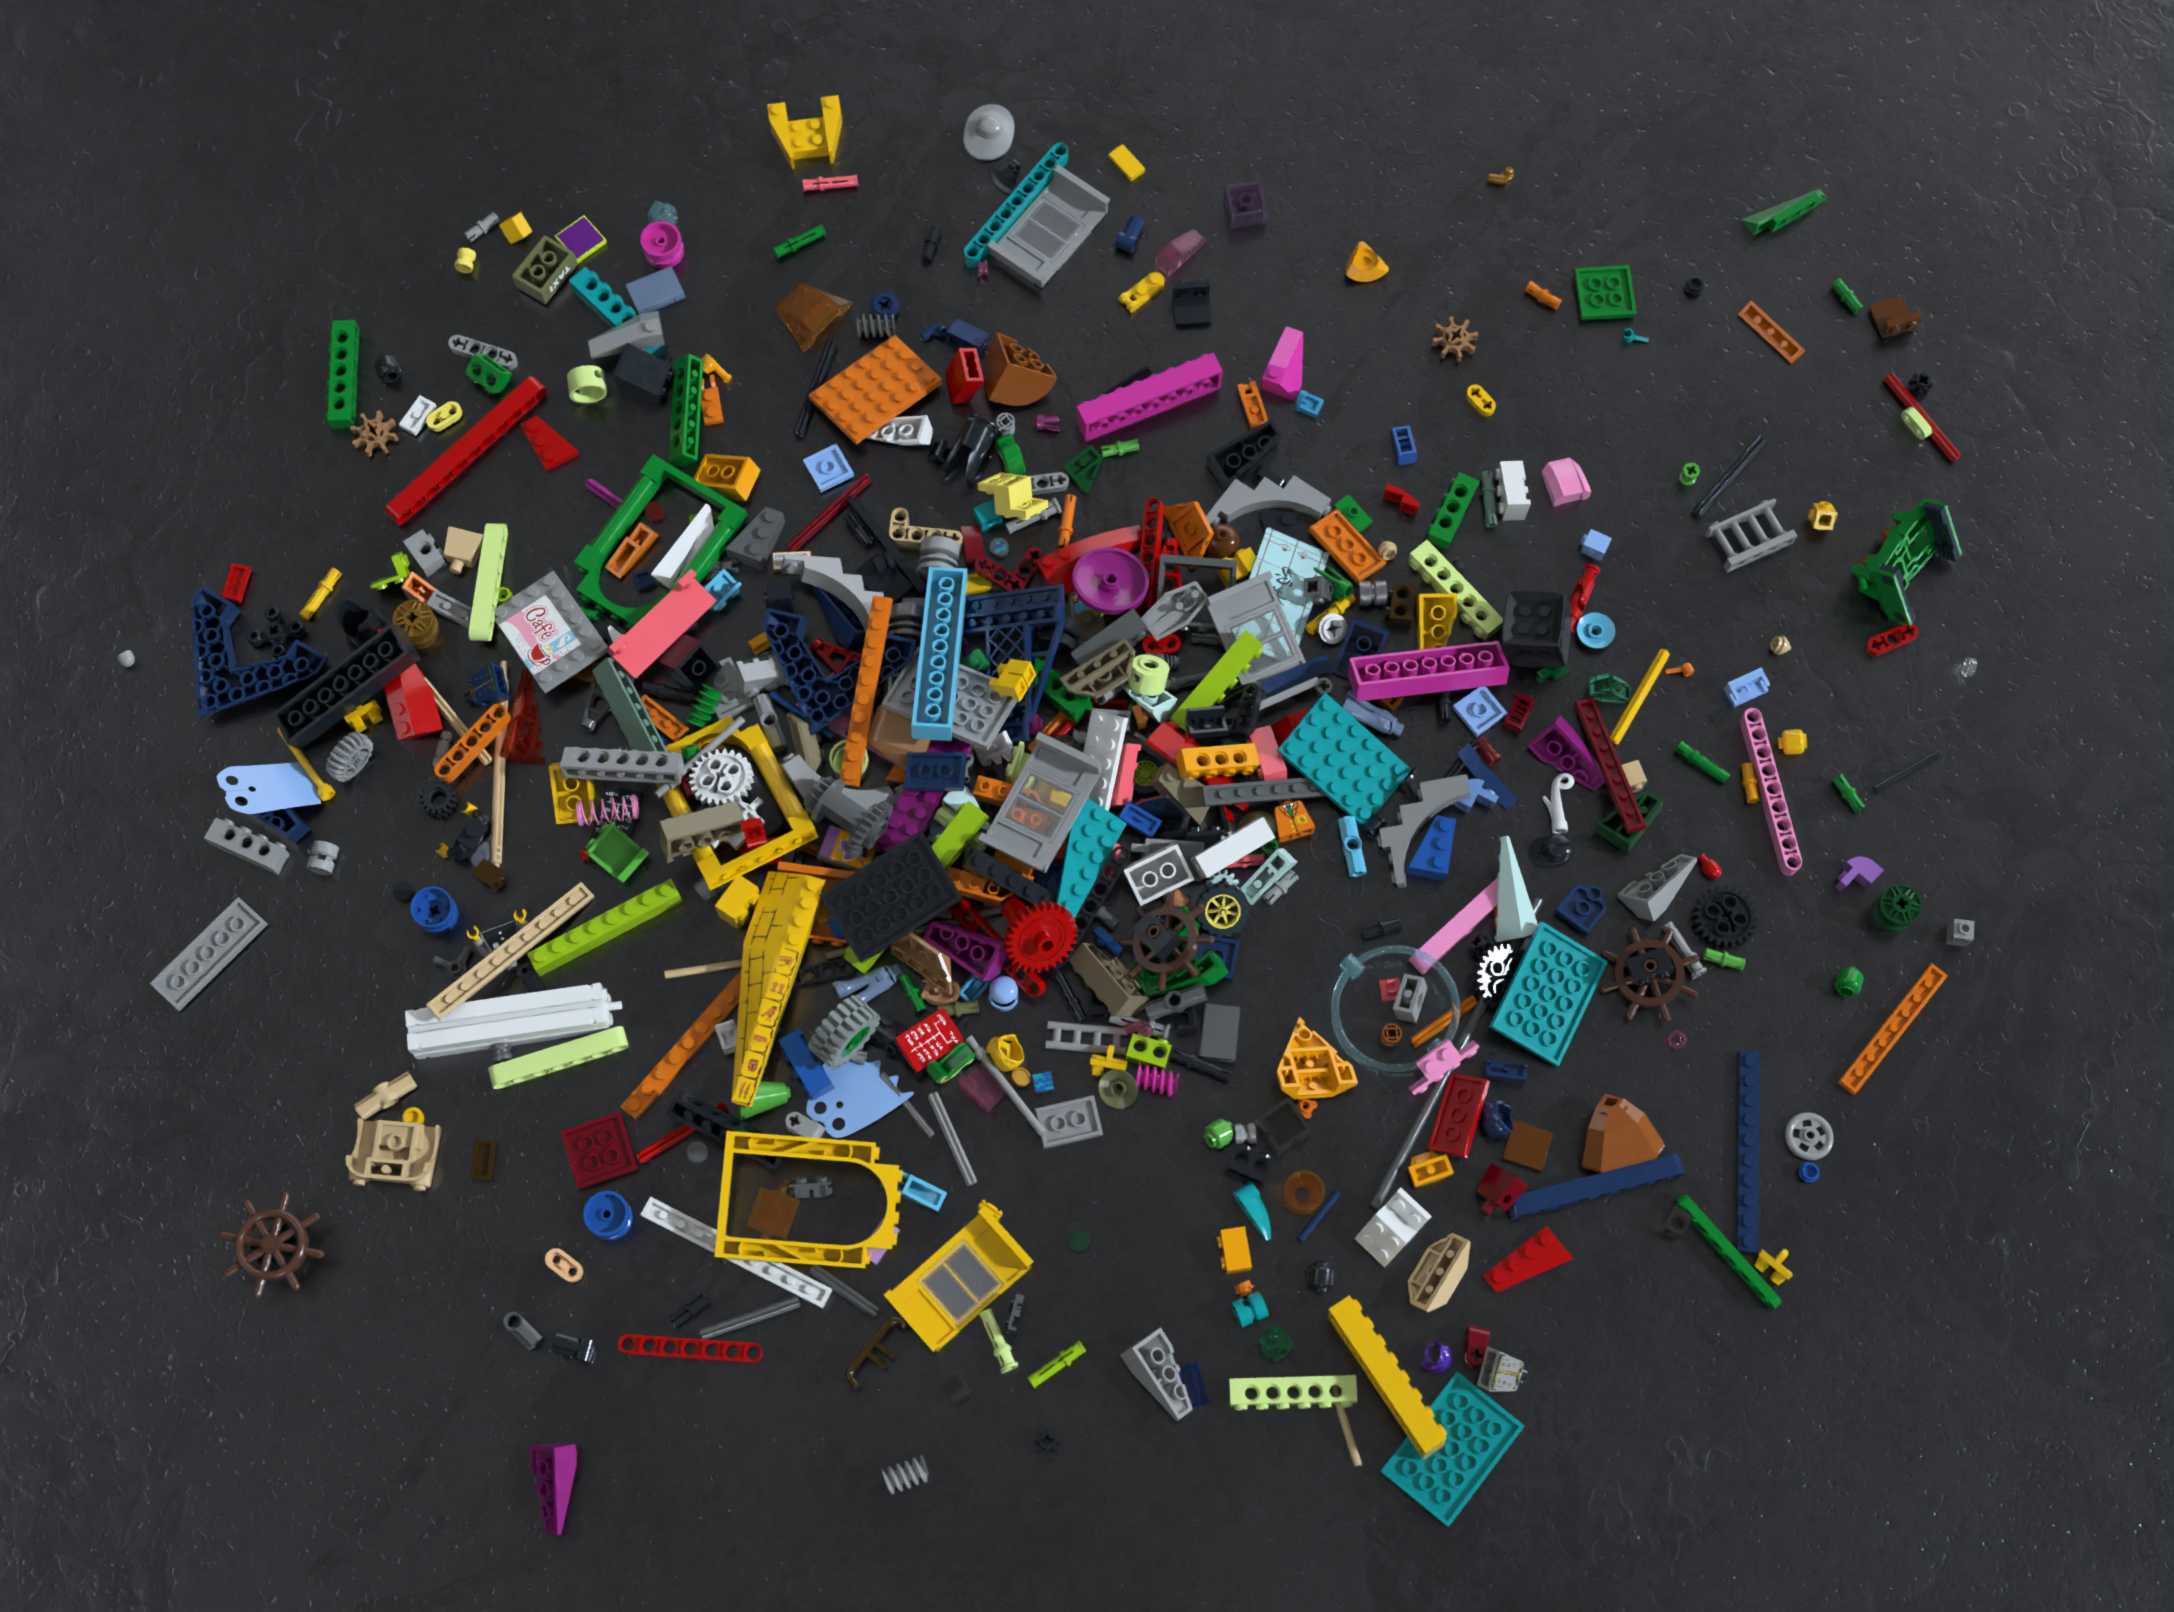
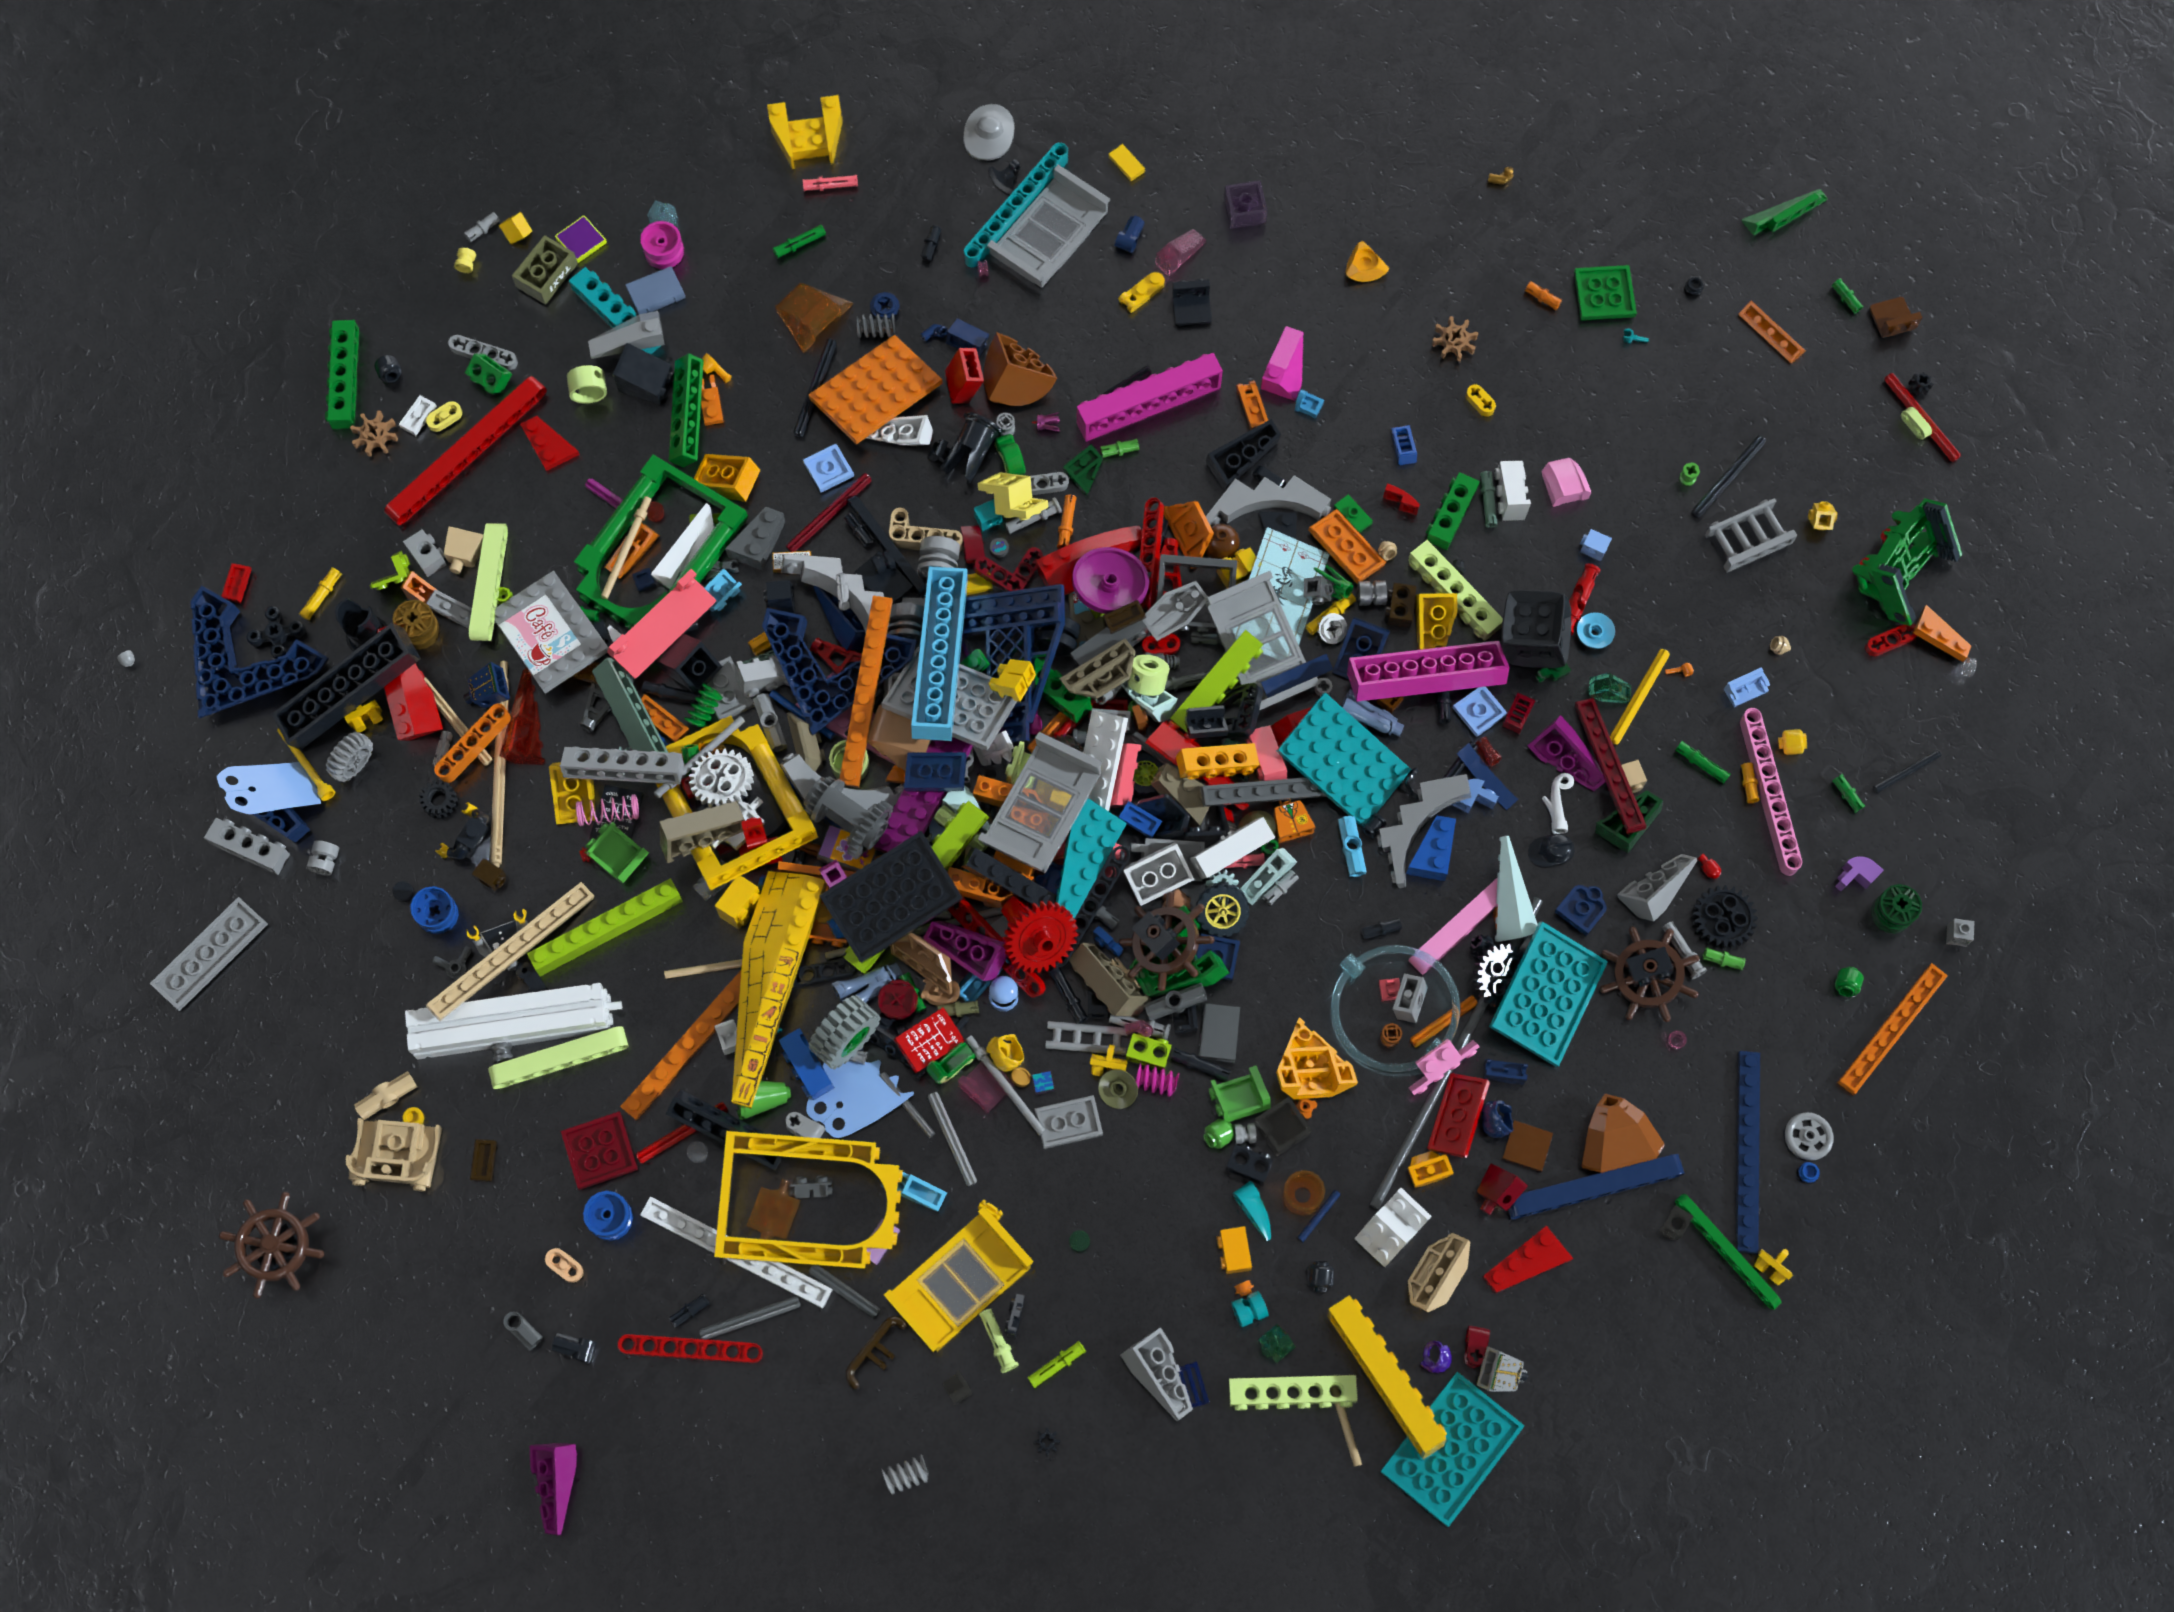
(640, 516): none -> tan bar
(832, 873): none -> magenta brick
(842, 591): none -> light grey axle
(897, 999): none -> dark red tile
(1124, 616): none -> dark brown tile
(1240, 1096): none -> bright green panel
(1941, 635): none -> orange wing

